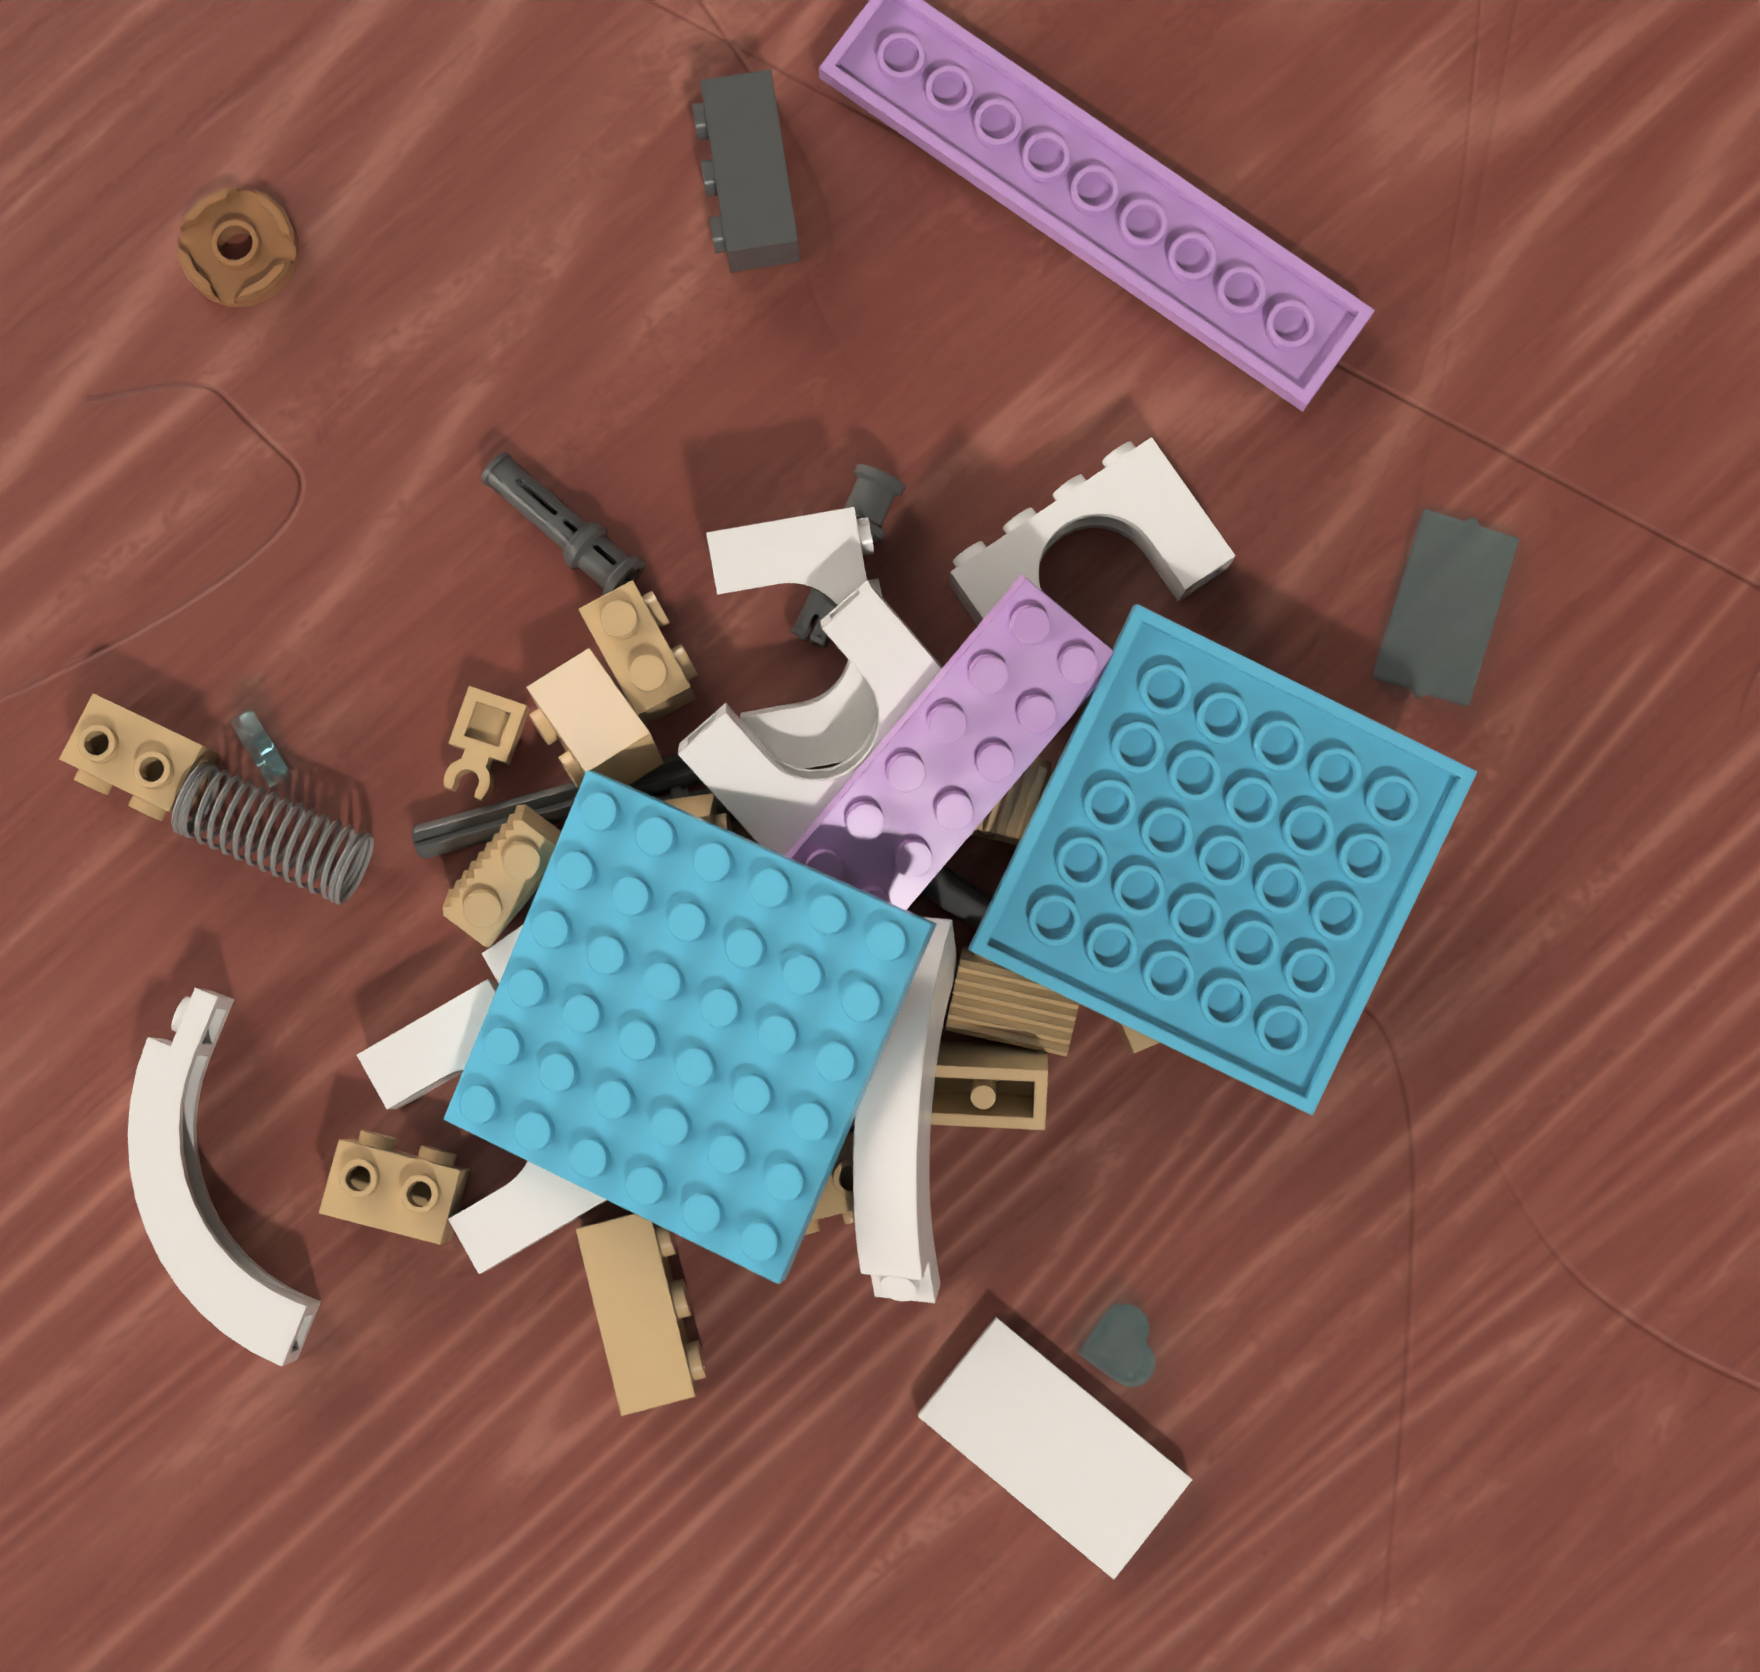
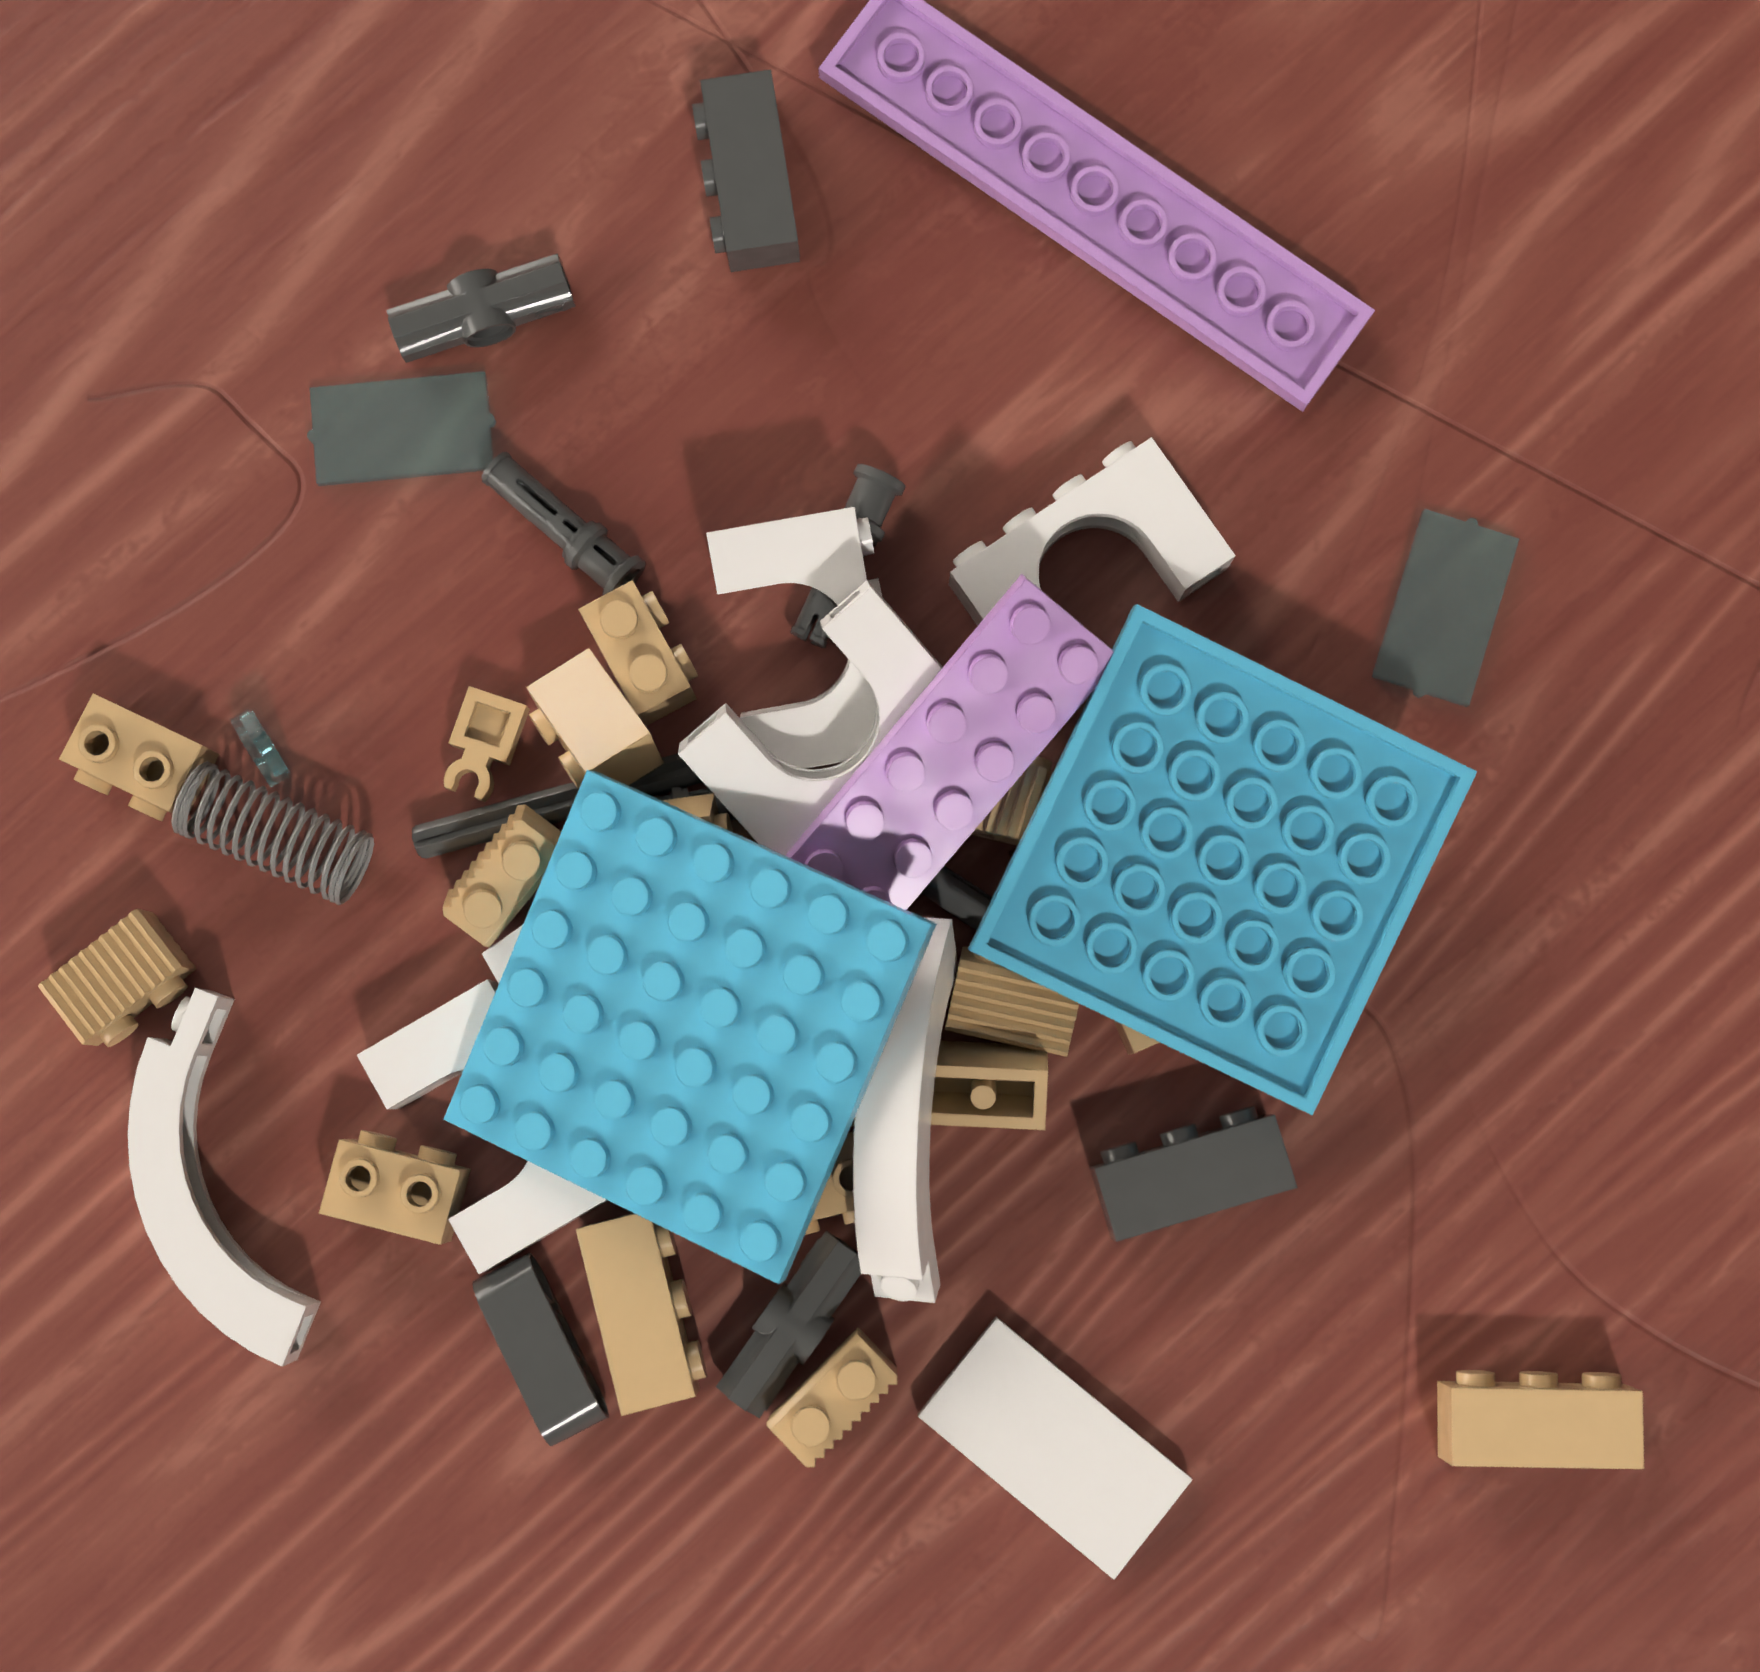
(118, 979): none -> tan brick
(261, 271): medium nougat tile -> none
(401, 428): none -> clear light blue piece
(480, 308): none -> dark grey piece
(540, 1349): none -> dark grey beam
(791, 1325): none -> dark grey piece
(833, 1398): none -> tan brick
(1120, 1346): clear light blue tile -> none
(1192, 1173): none -> dark grey brick
(1540, 1421): none -> tan brick

